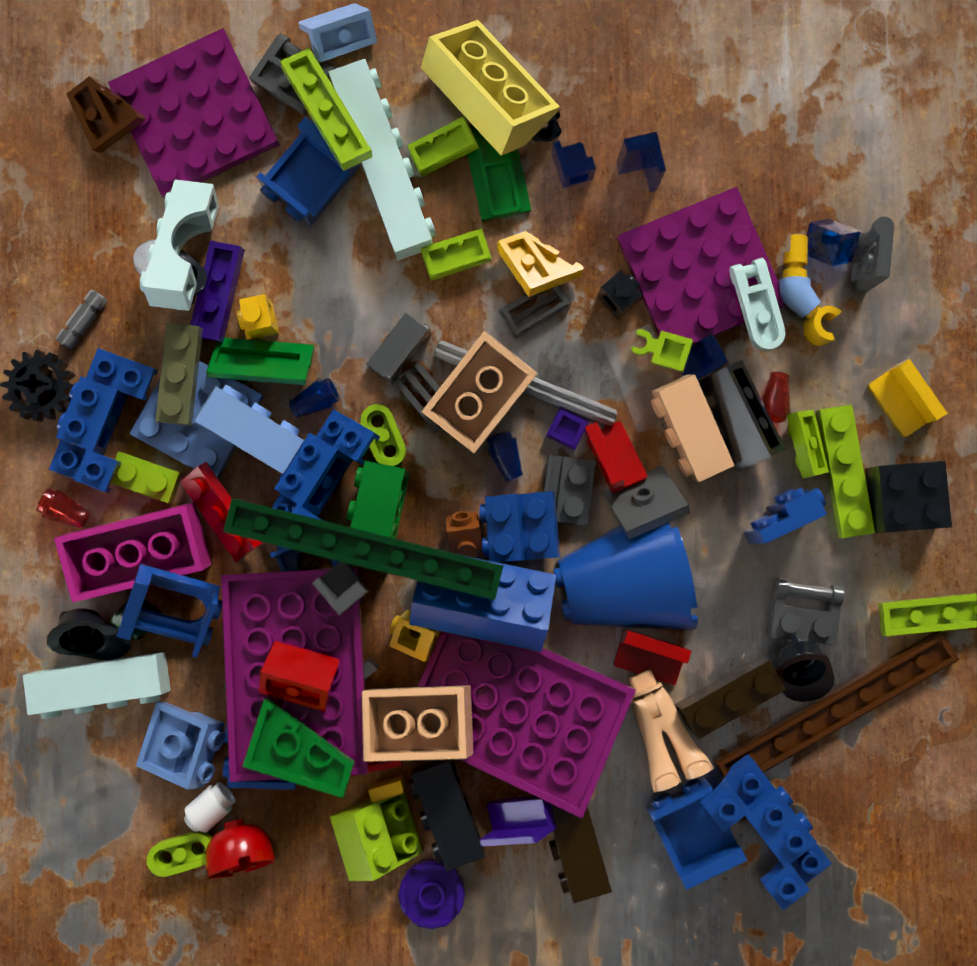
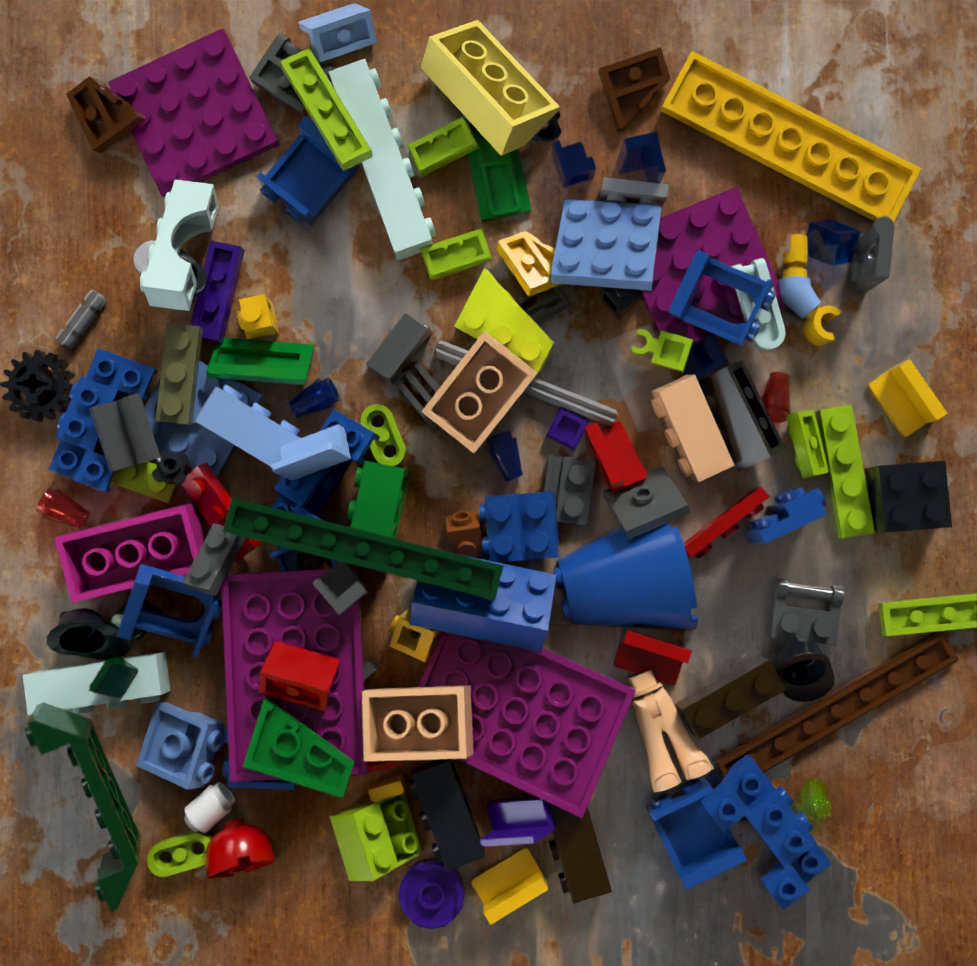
(54, 728): none -> dark green slope
(114, 678): none -> dark green slope
(125, 432): none -> dark grey panel
(173, 476): none -> black plate
(213, 560): none -> dark grey plate
(313, 453): none -> light blue panel
(497, 313): none -> neon yellow wing
(509, 884): none -> yellow panel
(606, 244): none -> medium blue plate
(633, 84): none -> reddish brown wing
(633, 191): none -> light grey plate
(704, 265): none -> blue panel
(725, 523): none -> red plate
(790, 139): none -> yellow plate
(815, 799): none -> clear neon green plate

